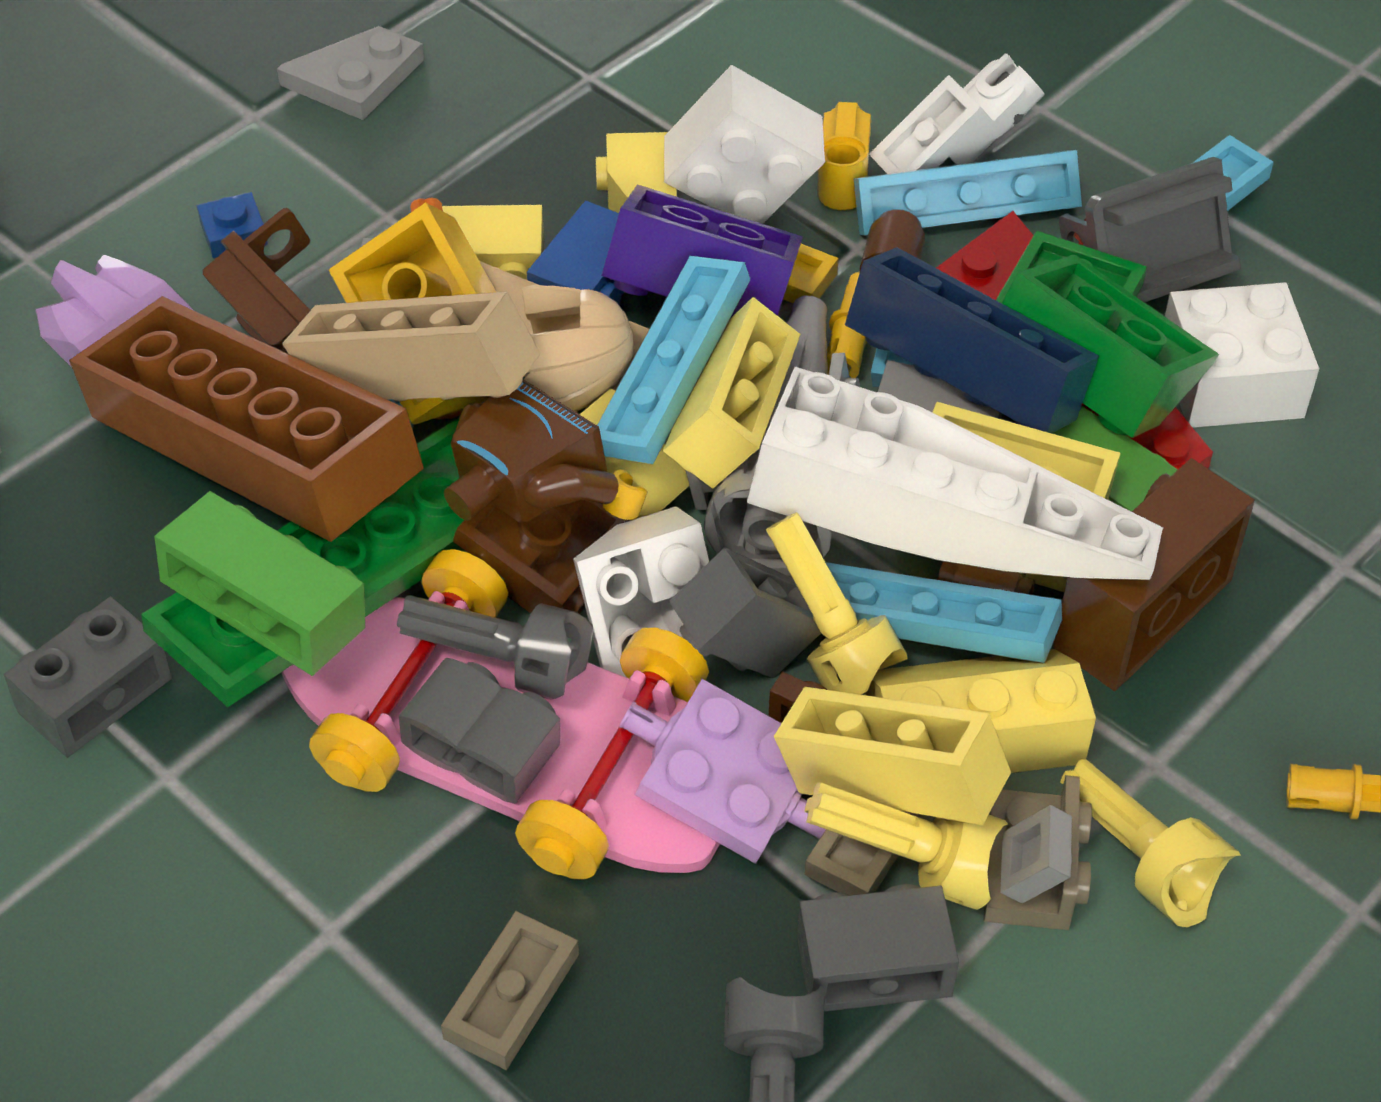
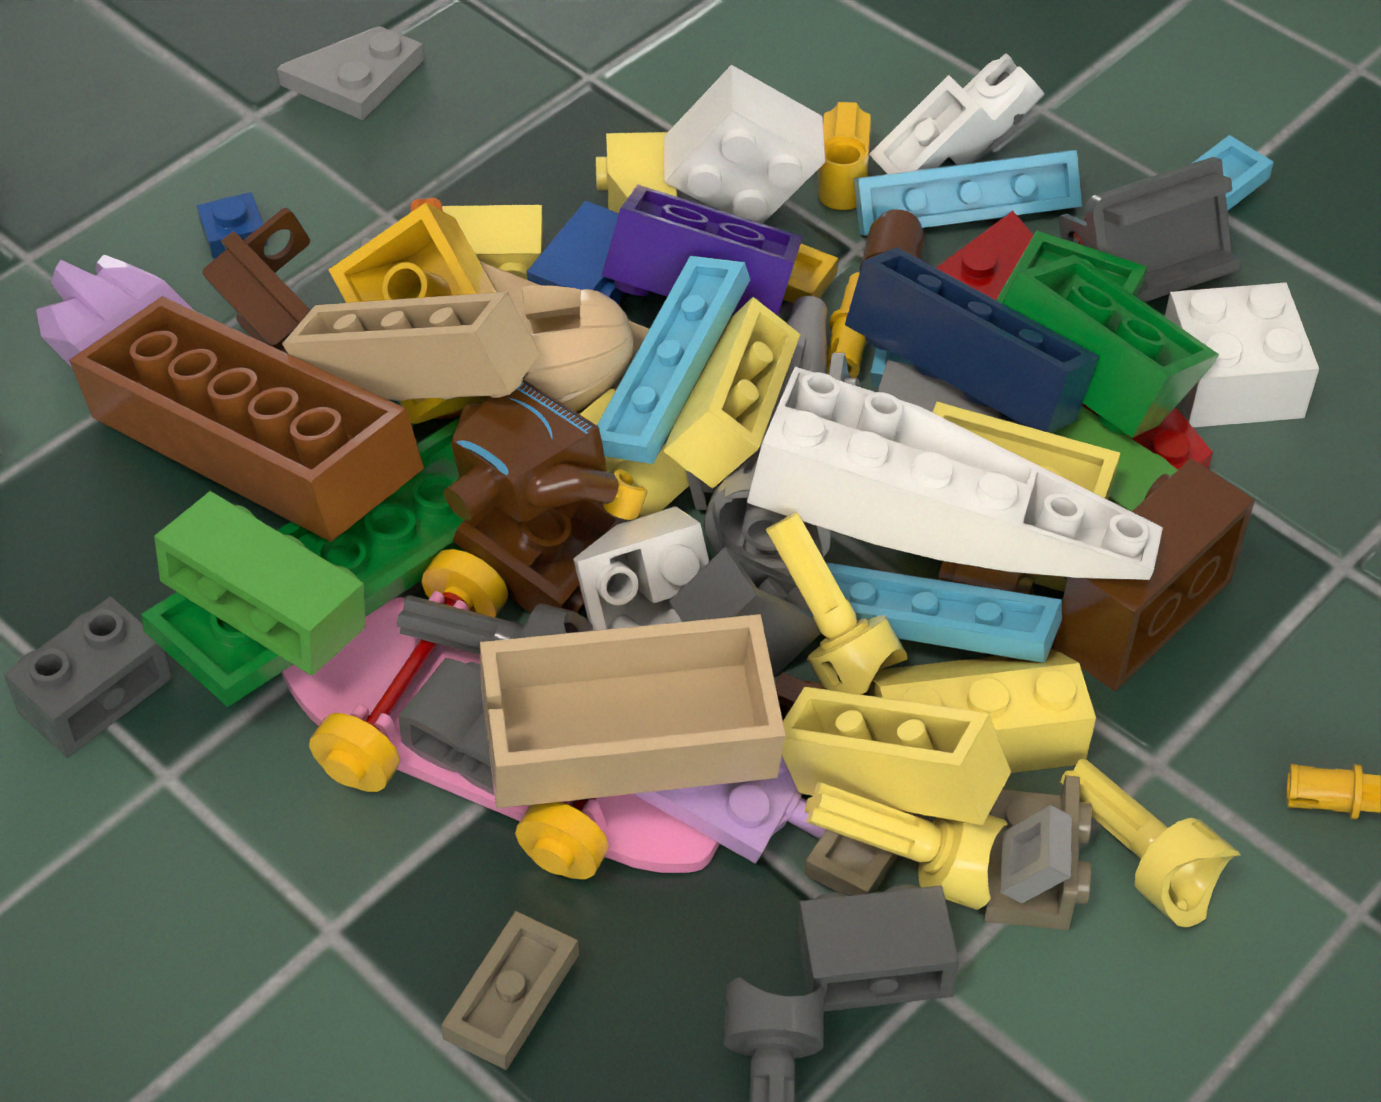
(630, 710): none -> tan piece

